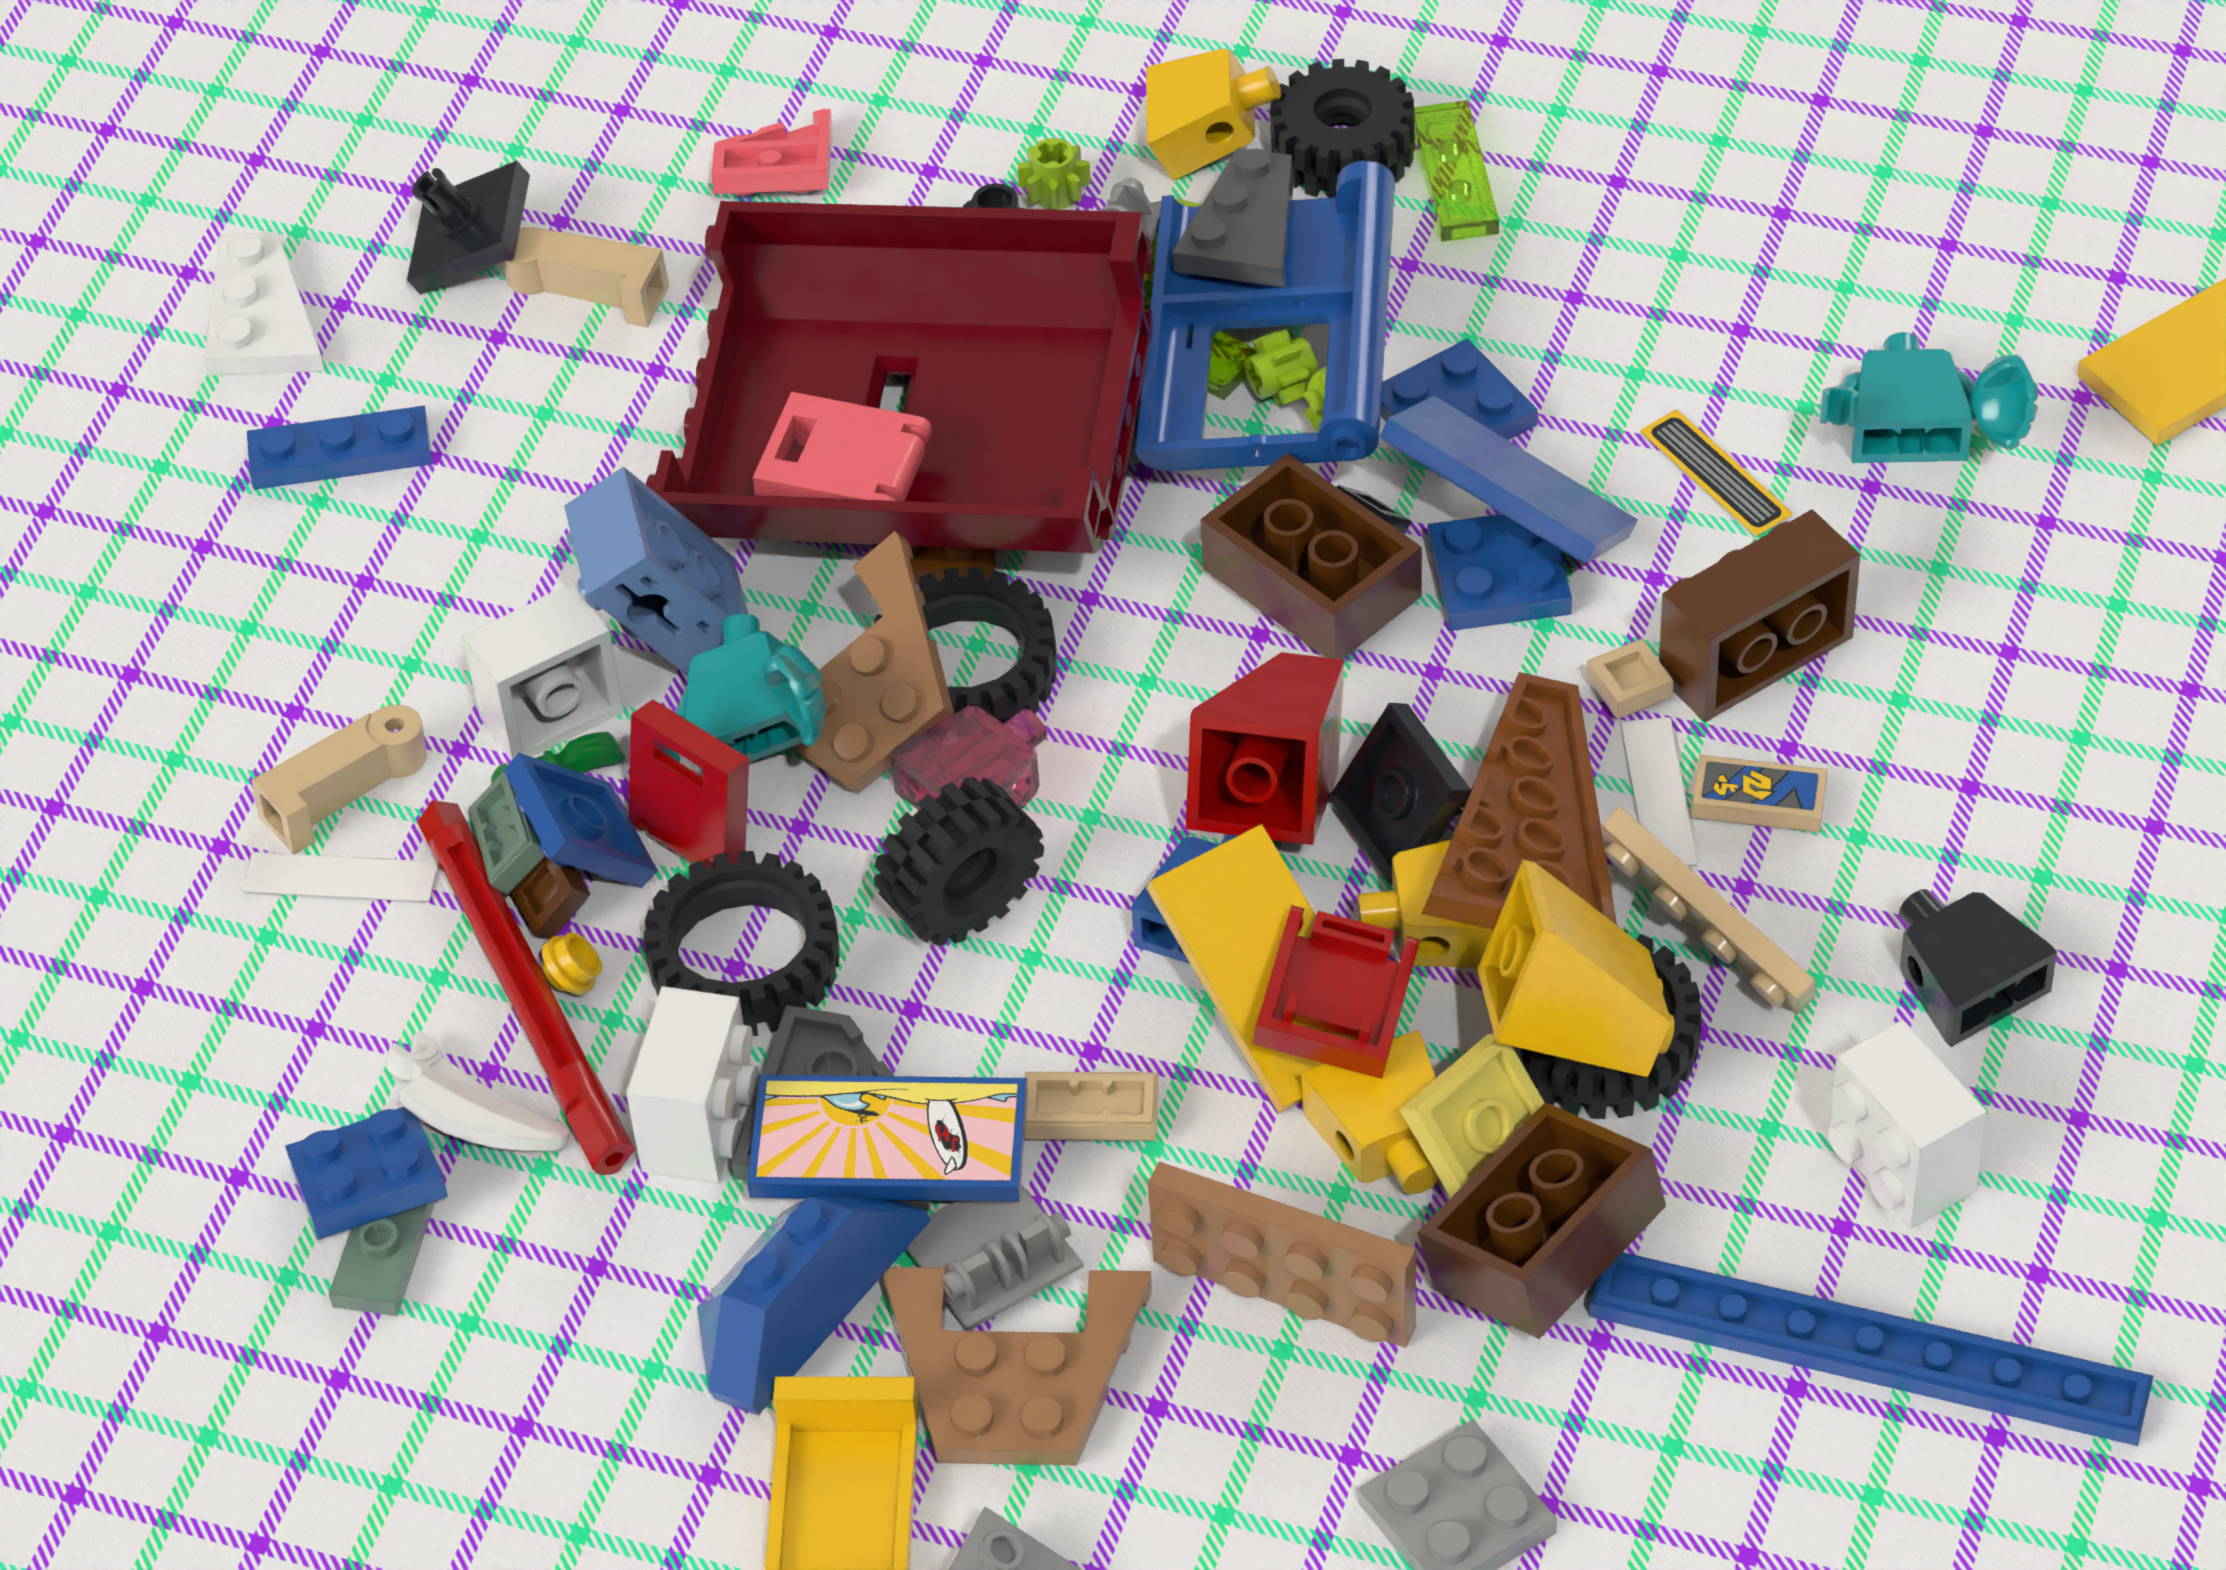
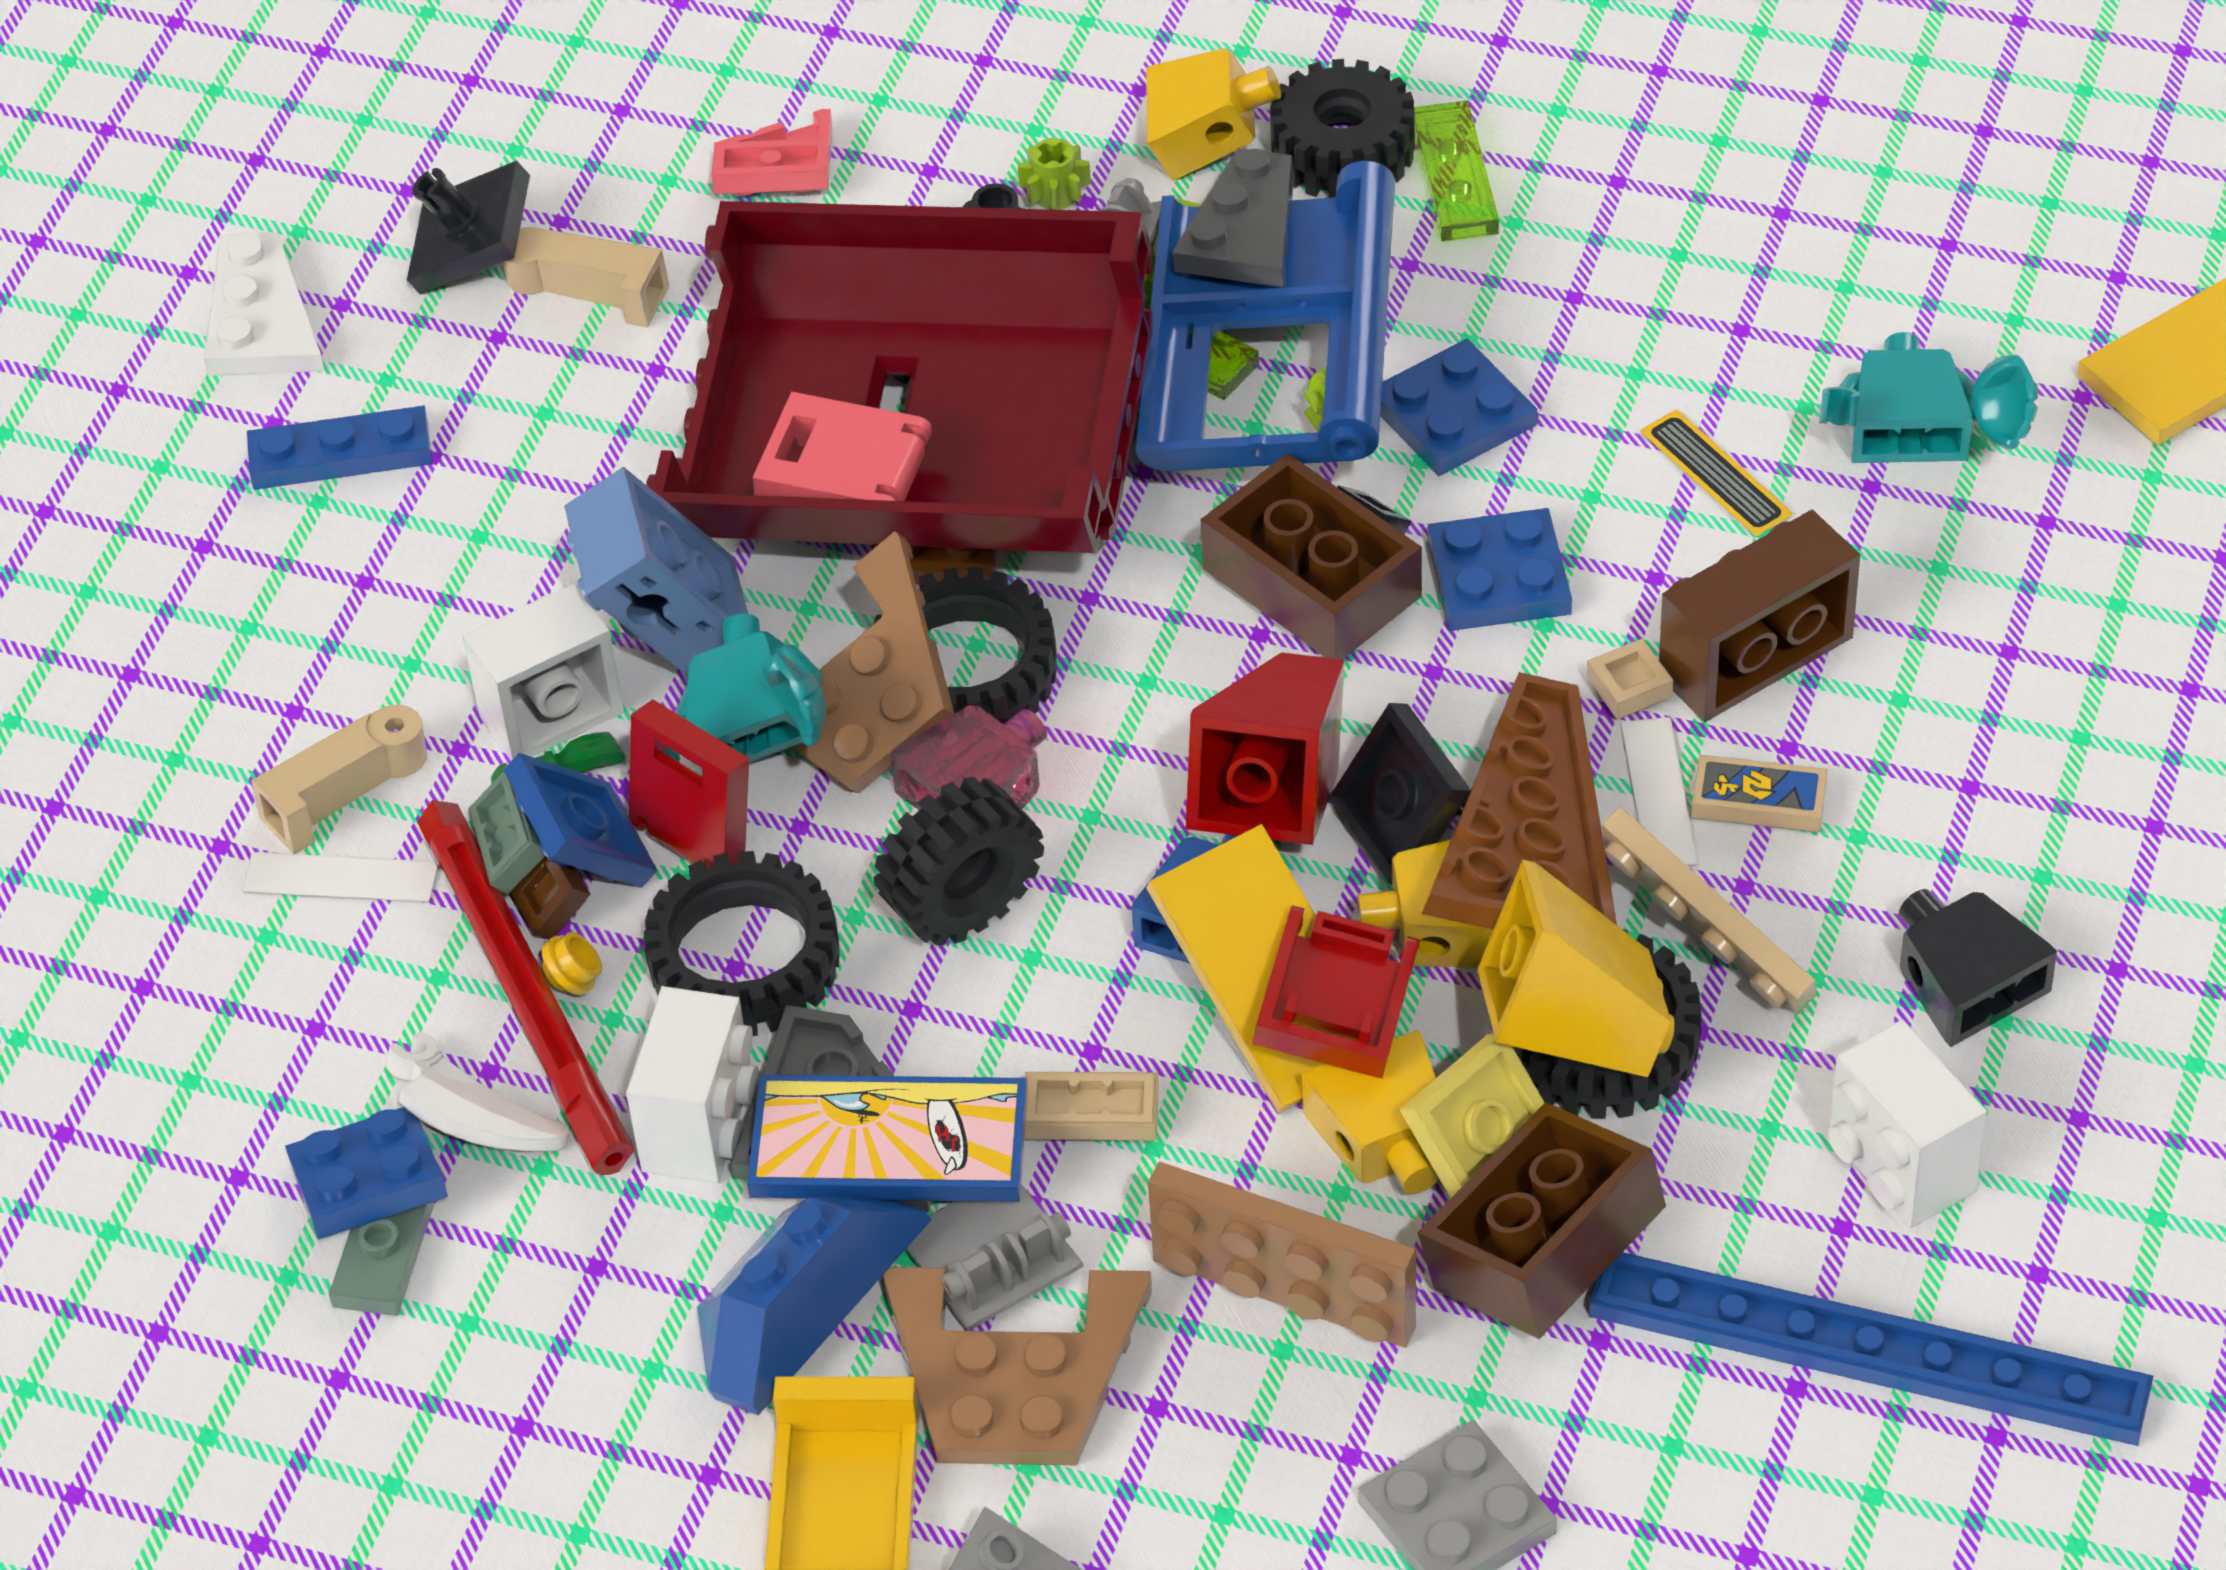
(1280, 367): lime gear -> none
(1508, 479): tile -> none

